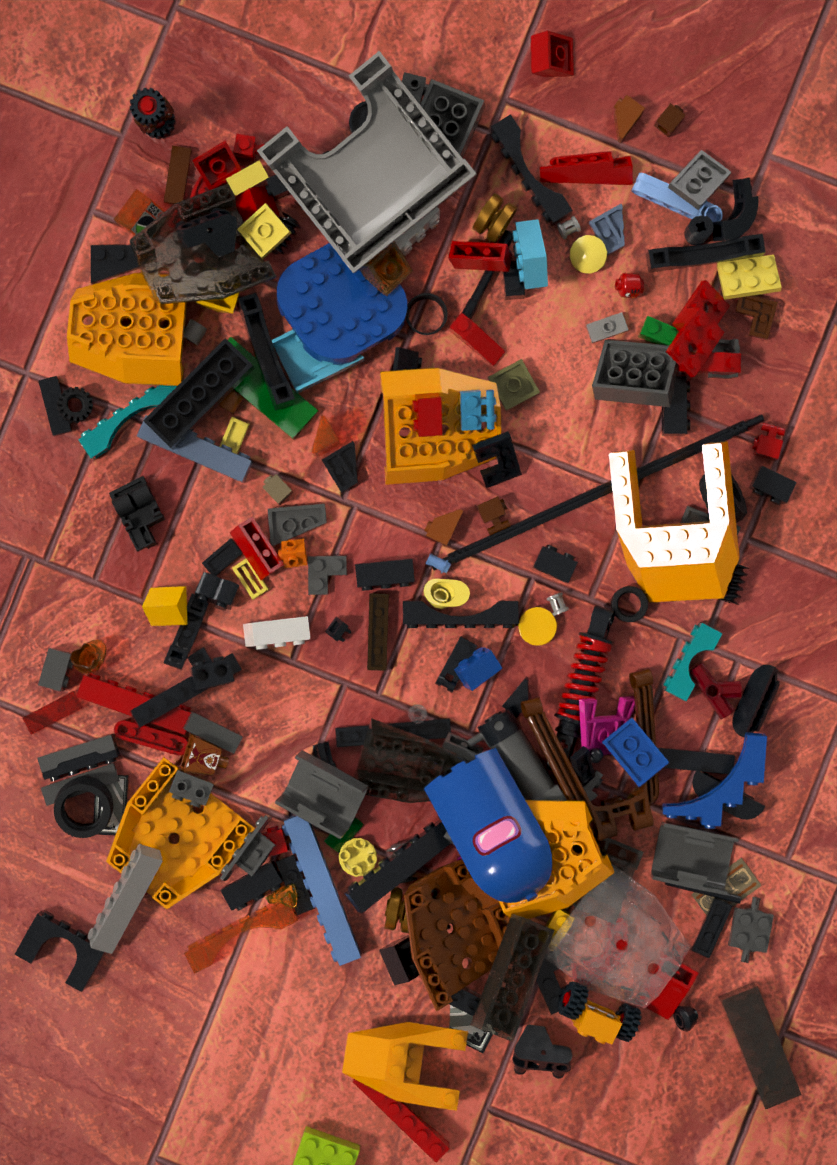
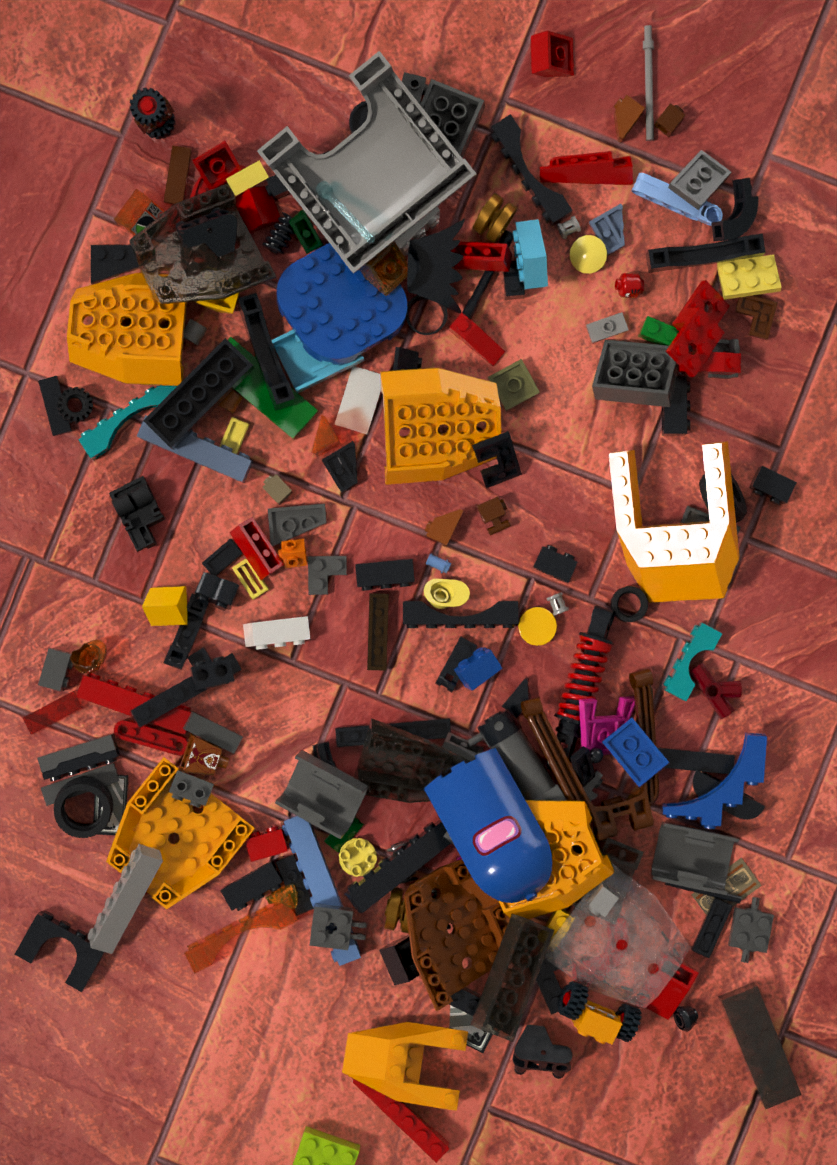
(246, 147): red brick -> none
(253, 853): dark grey bracket -> none
(264, 231): light yellow plate -> none
(305, 232): none -> dark green slope
(325, 191): none -> clear light blue piece
(337, 629): black tile -> none
(339, 937): none -> dark grey hinge
(359, 400): none -> white sticker
(417, 708): clear plate -> none
(428, 414): red brick -> none
(431, 265): none -> black piece
(471, 409): dark azure plate -> none
(598, 492): black axle -> none
(602, 900): none -> light grey piece
(648, 46): none -> light grey bar
(700, 223): black piece -> none
(733, 586): black piece -> none
(756, 700): black brick -> none
(768, 445): red brick -> none

